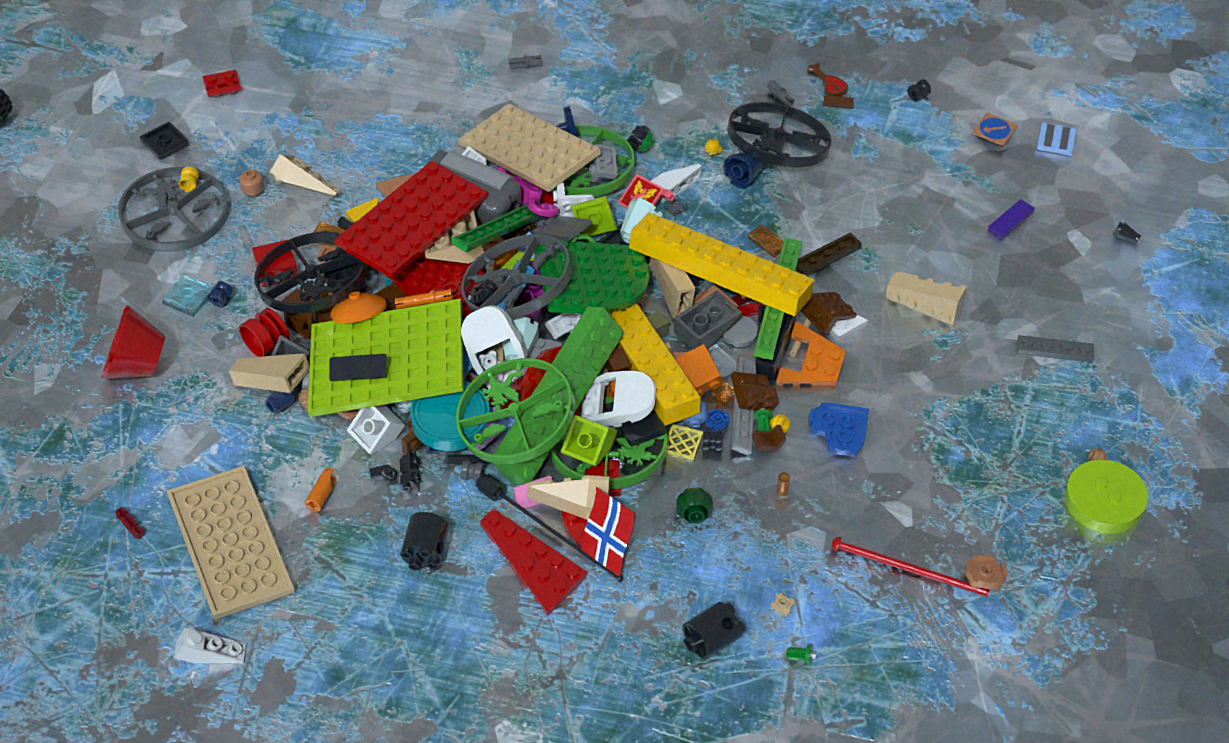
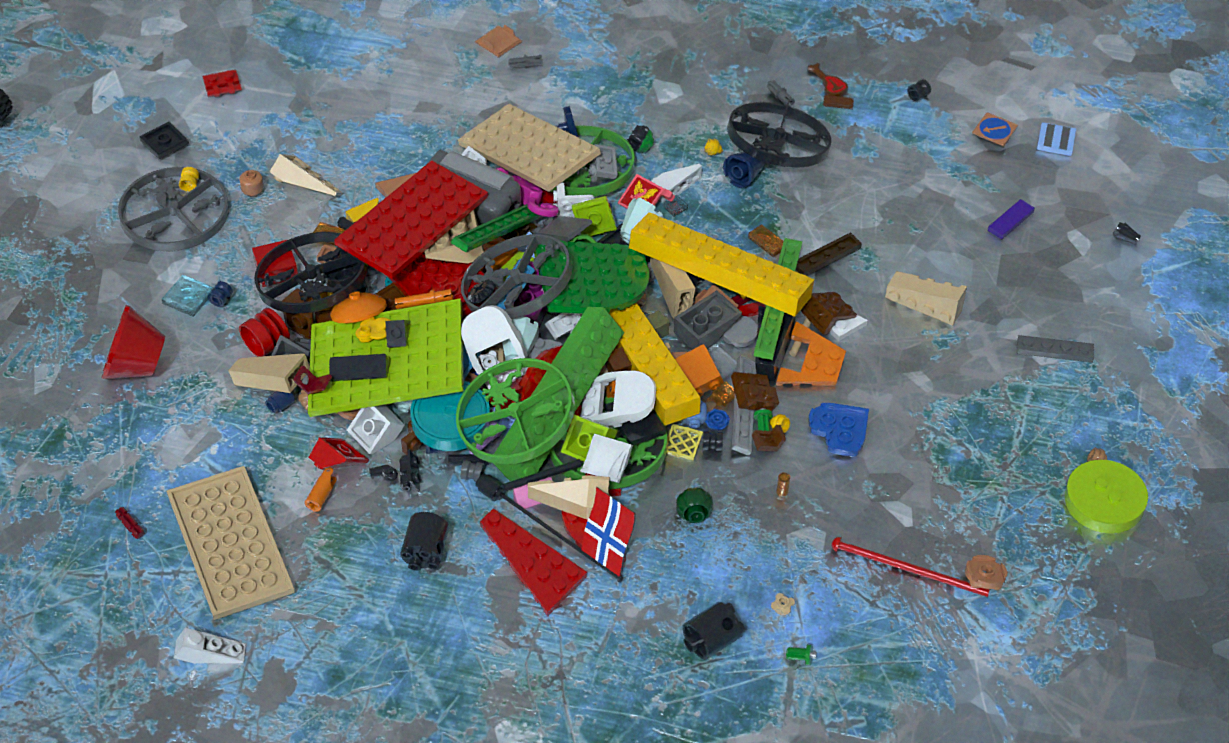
(315, 384): none -> dark red bracket
(335, 454): none -> red slope
(372, 329): none -> yellow plate
(396, 333): none -> black bracket
(499, 40): none -> nougat piece
(542, 475): none -> black bar
(607, 458): none -> white slope

